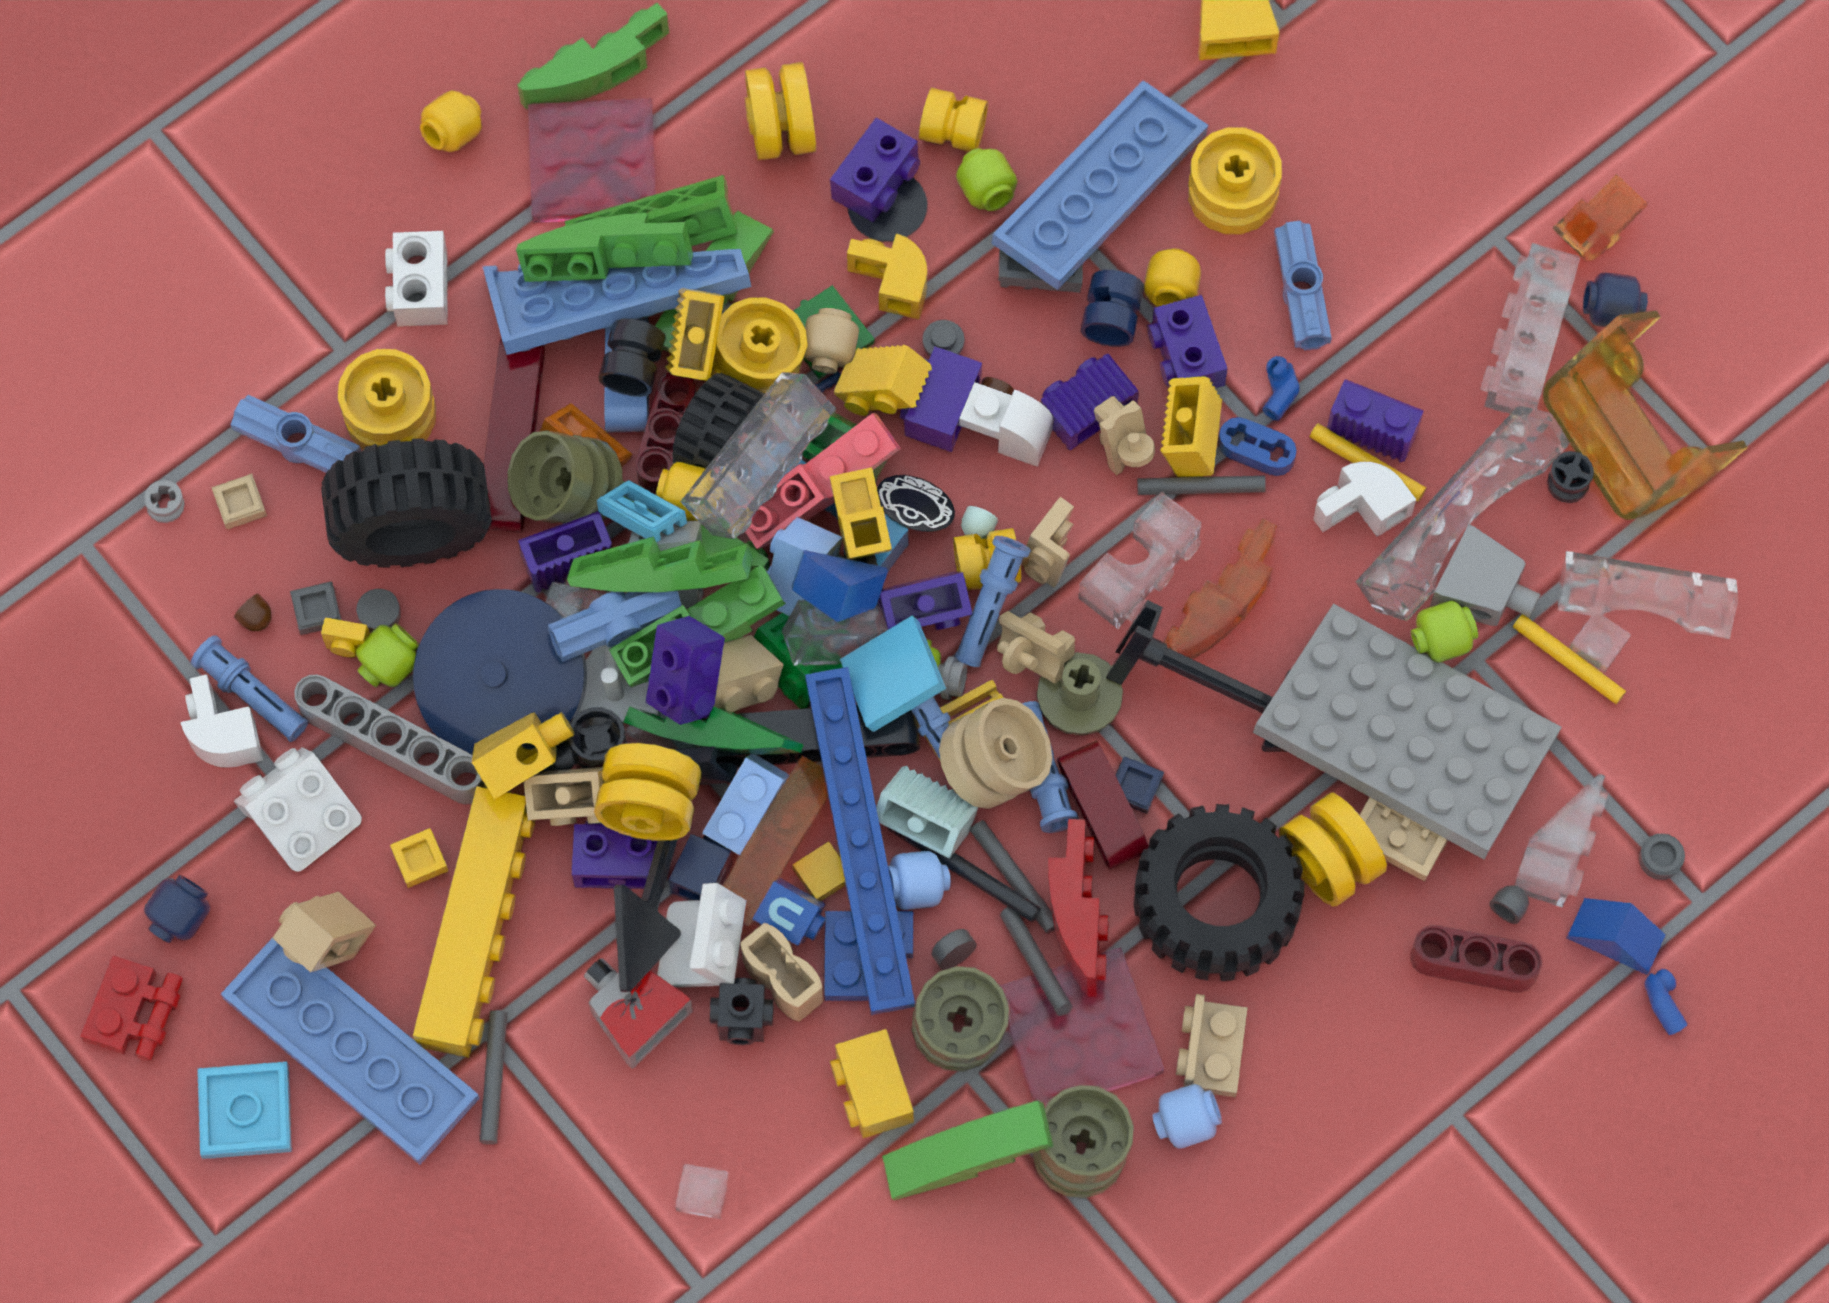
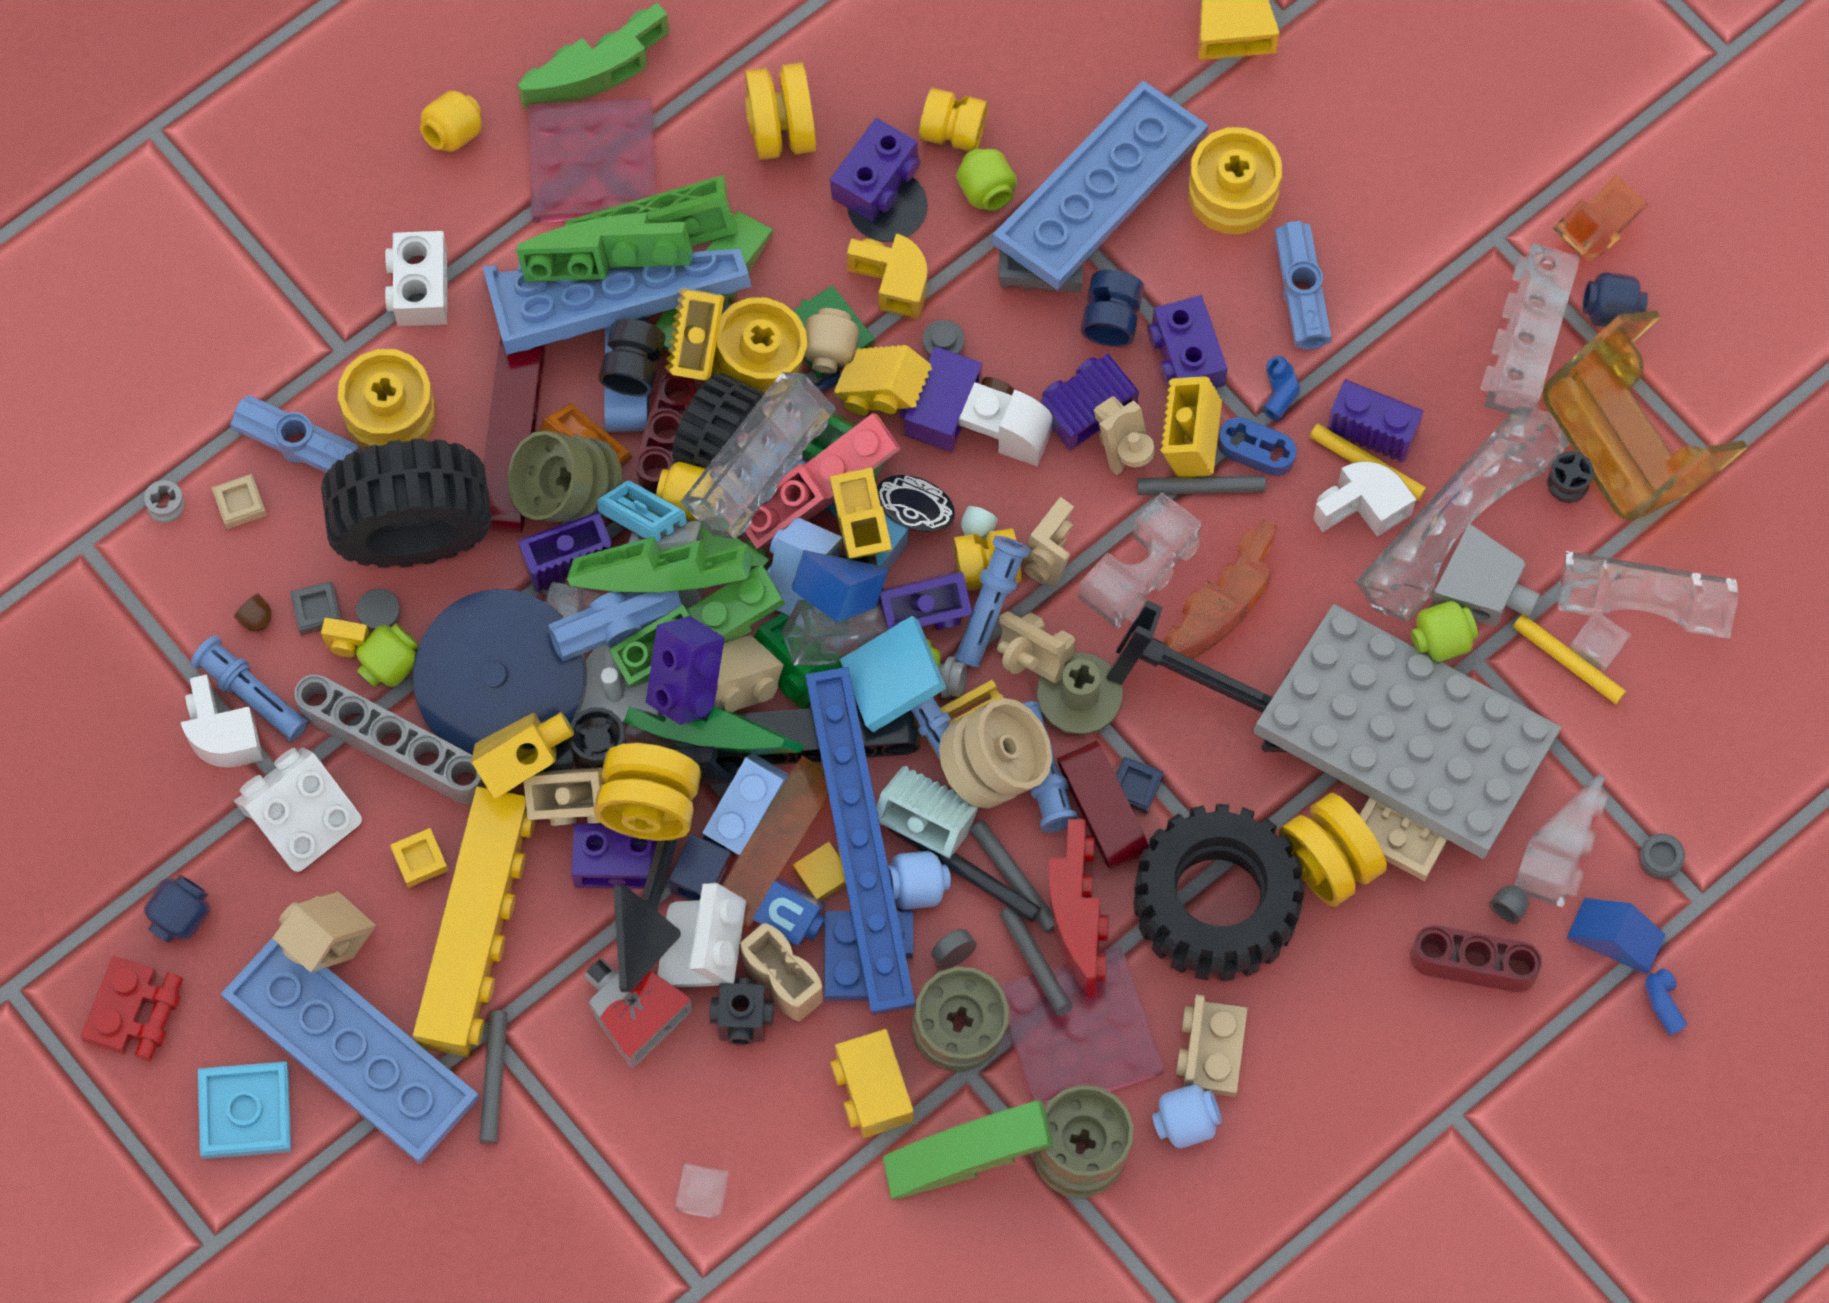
(1171, 277): yellow head -> none

